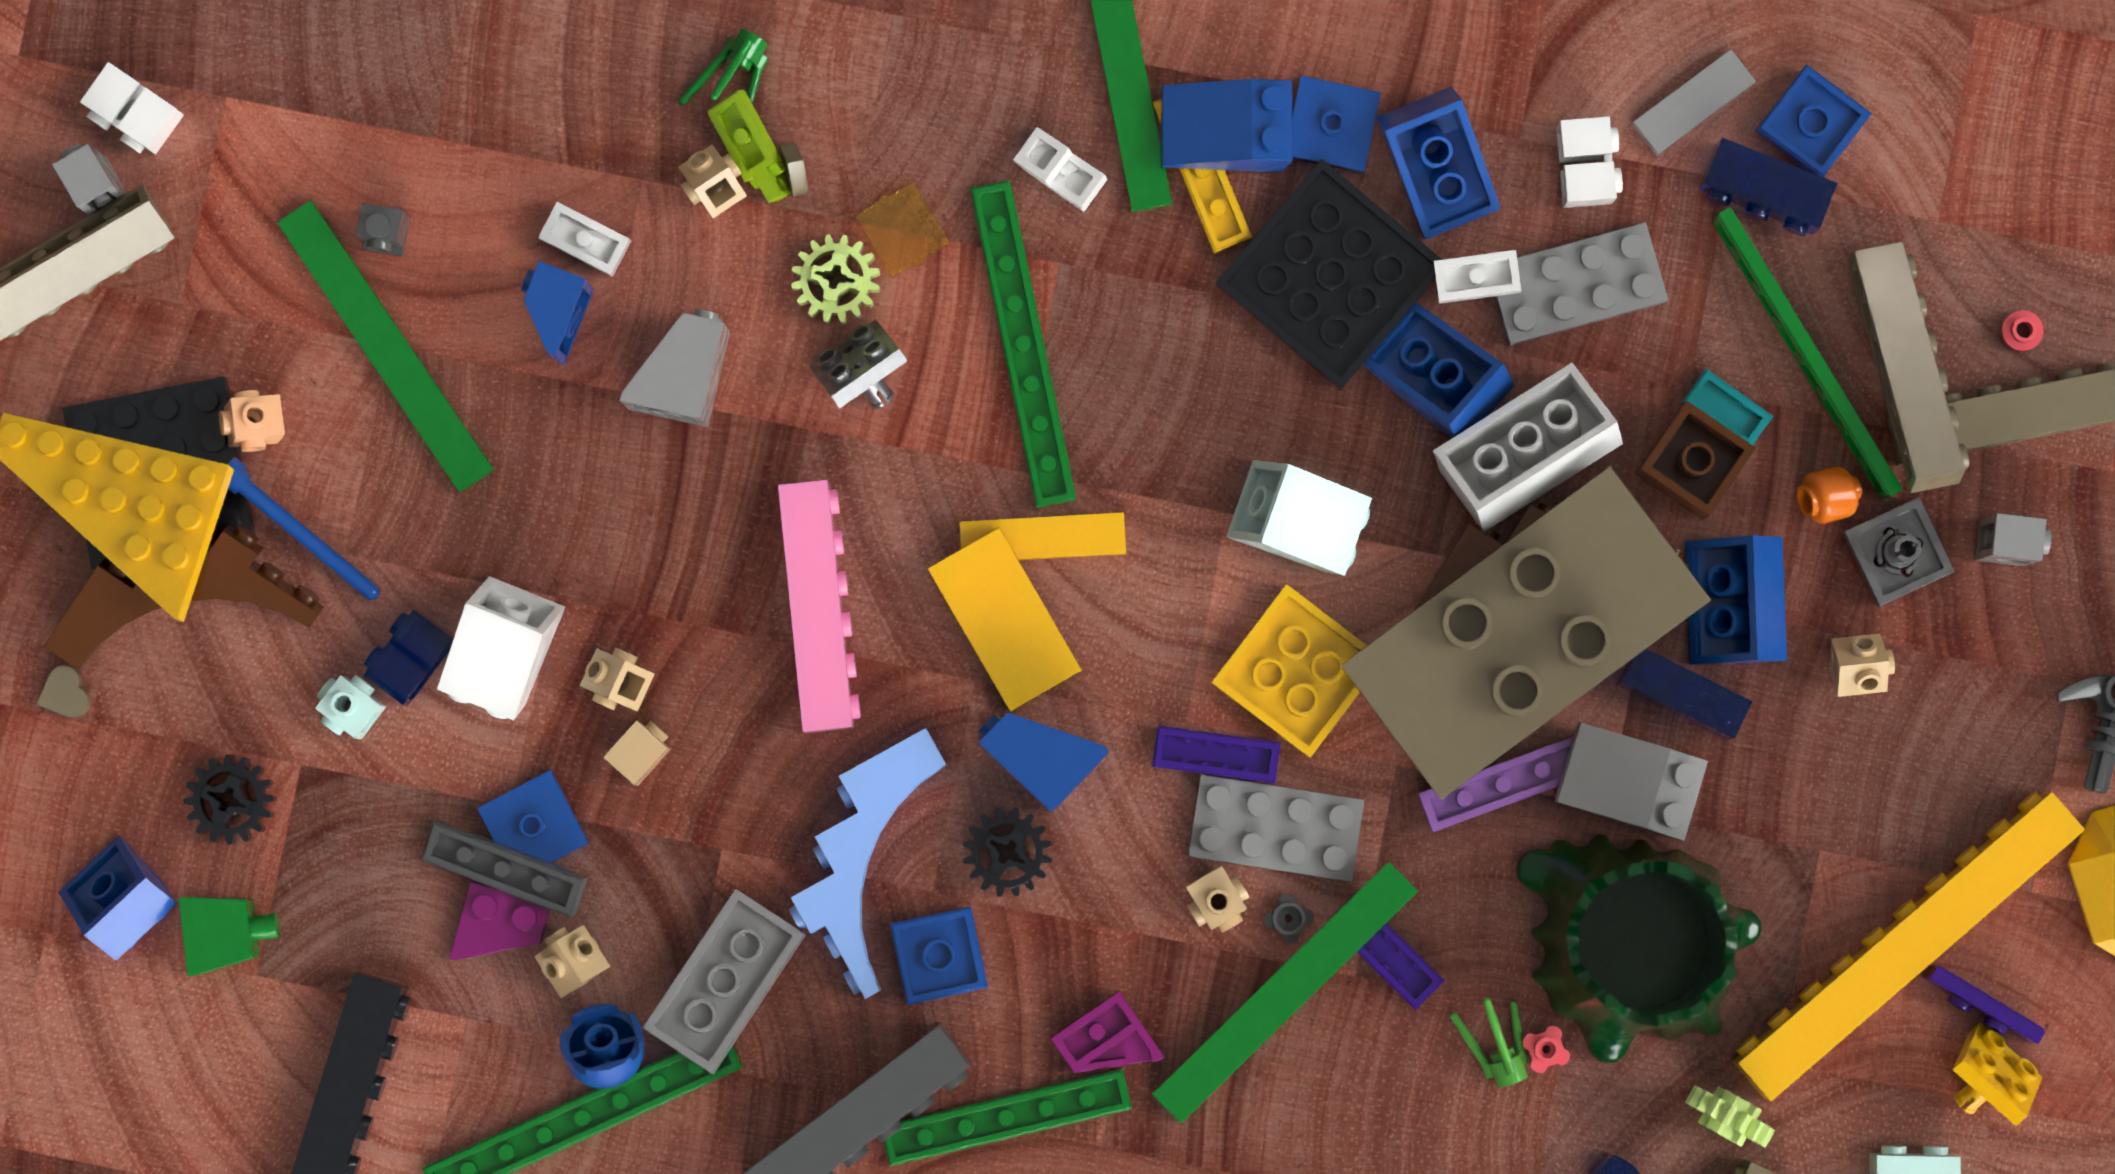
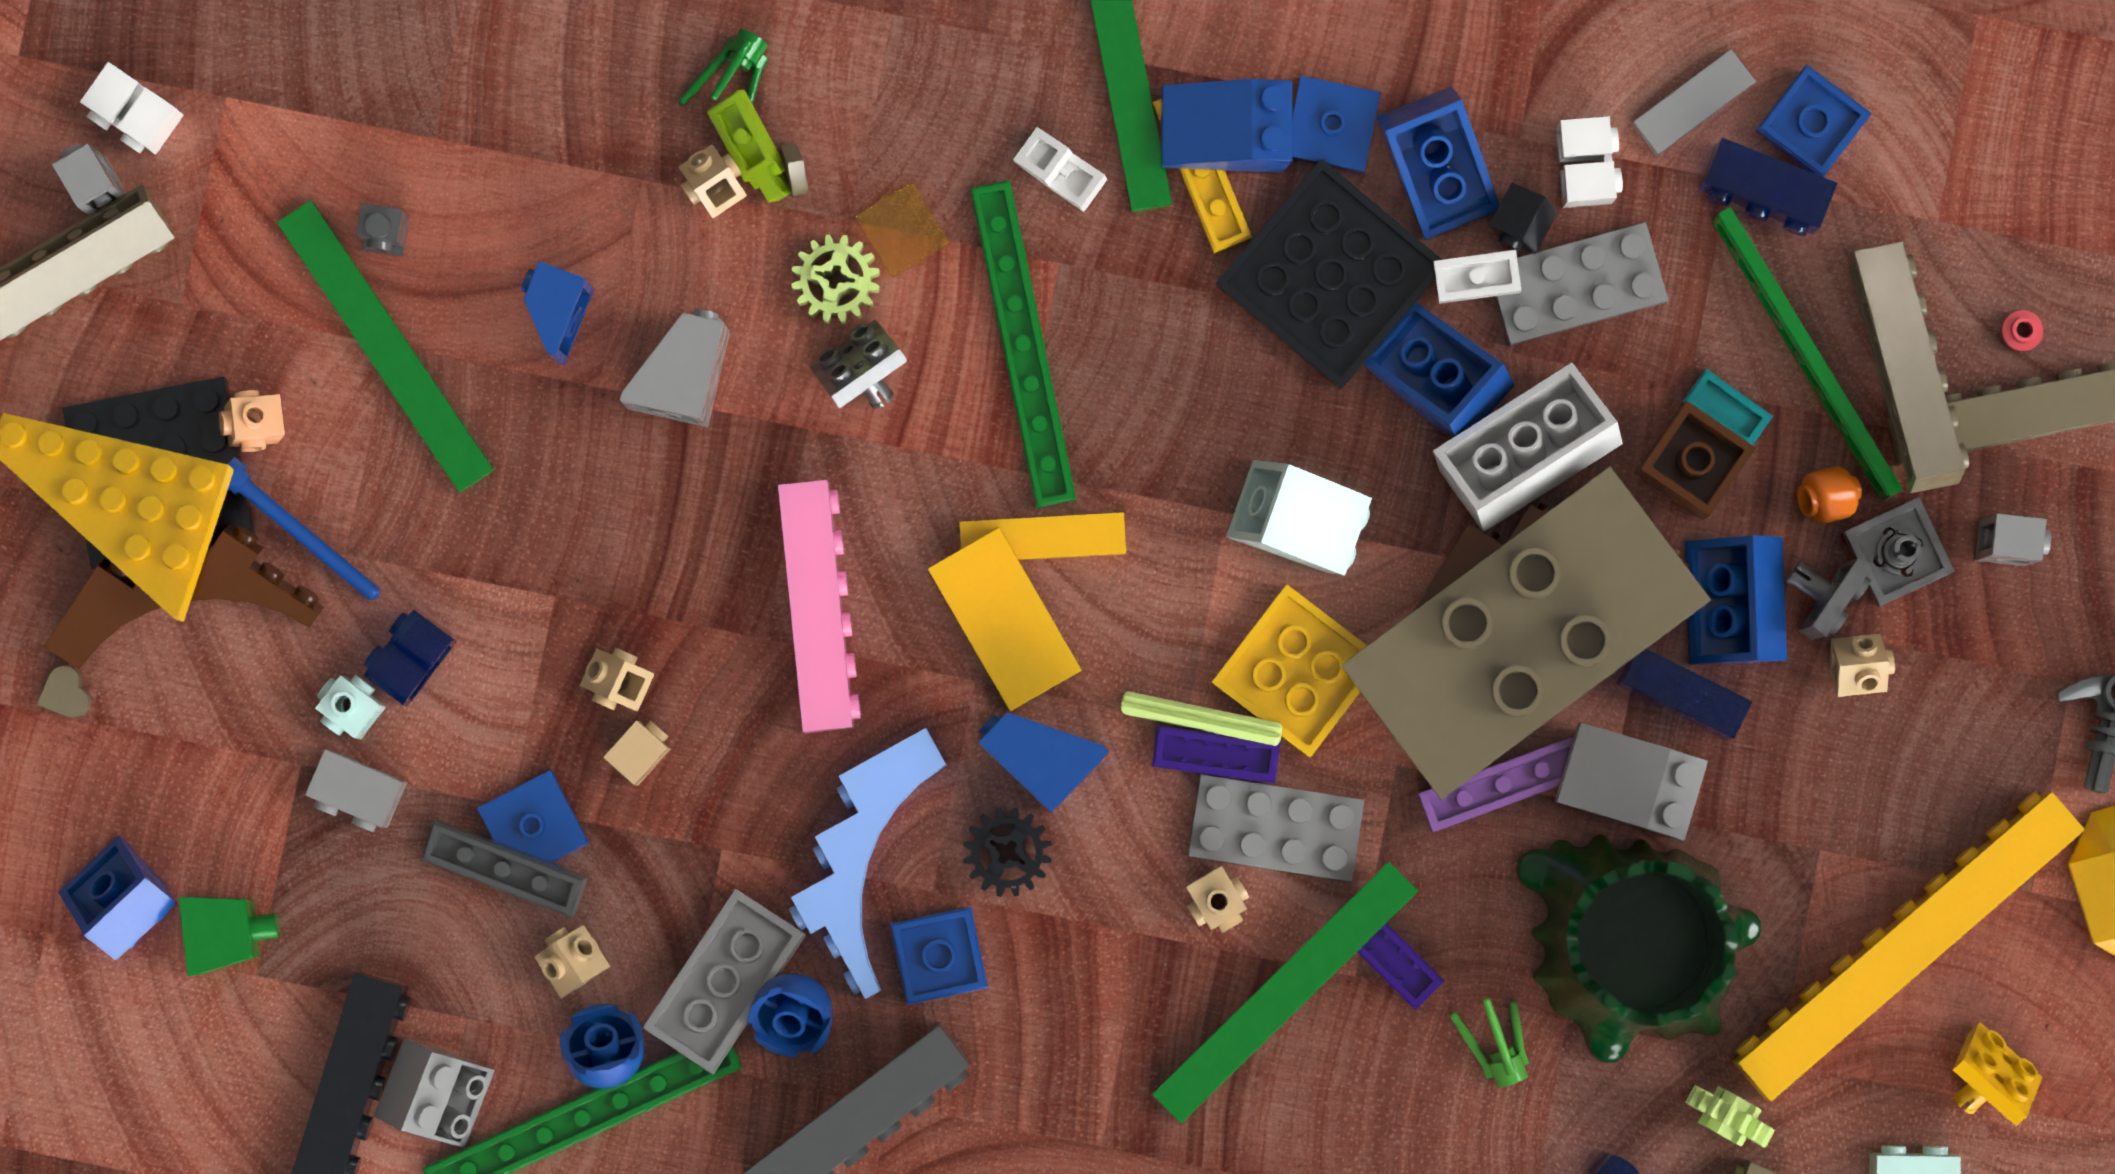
(236, 782): black gear -> none
(355, 789): none -> light grey brick
(433, 1093): none -> light grey slope
(497, 923): magenta wing -> none
(499, 648): white slope -> none
(584, 239): white plate -> none
(791, 1014): none -> blue cylinder
(1008, 1117): green tile -> none
(1106, 1038): magenta wing -> none
(1201, 718): none -> yellowish green axle
(1300, 918): dark grey plate -> none
(1522, 219): none -> black brick
(1542, 1060): coral plate -> none
(1831, 595): none -> flat silver plate
(1998, 1016): dark purple plate -> none

